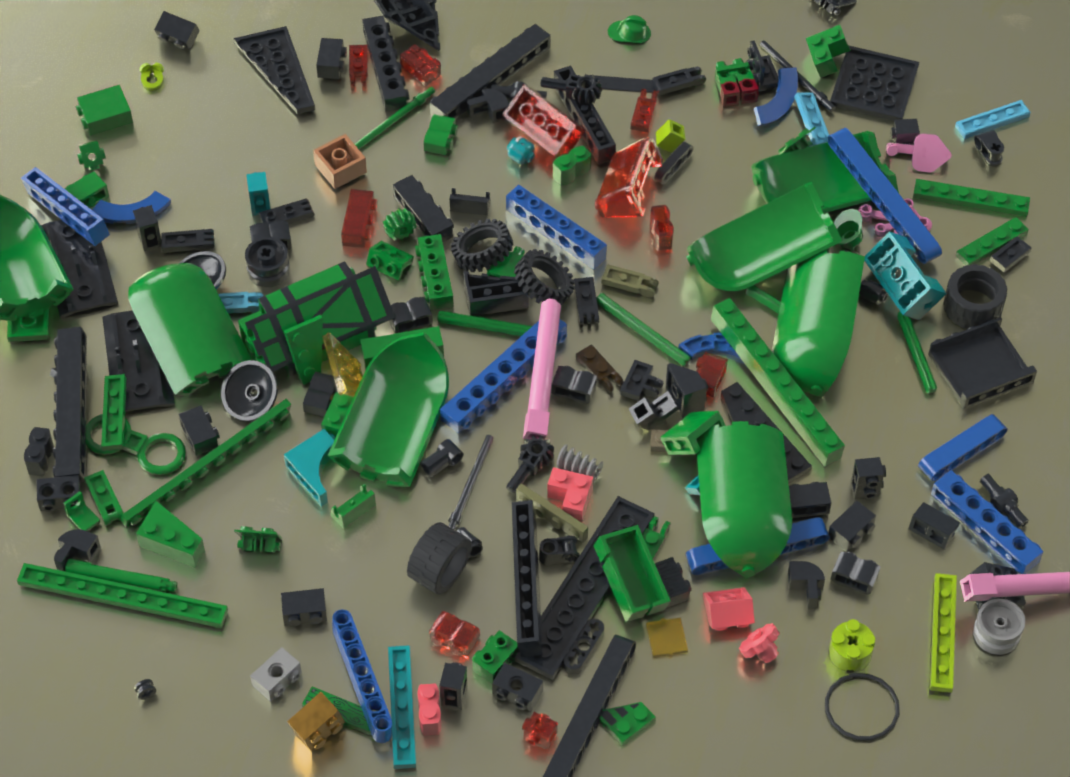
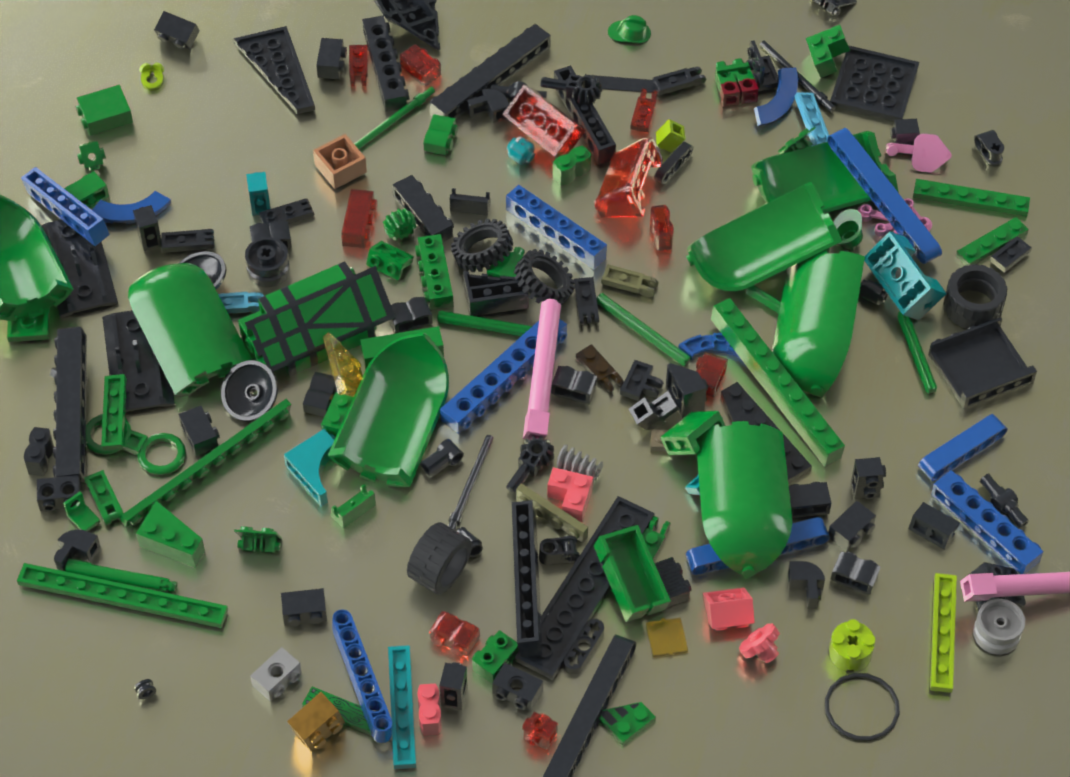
(306, 347): green wing -> none
(992, 119): medium azure tile -> none

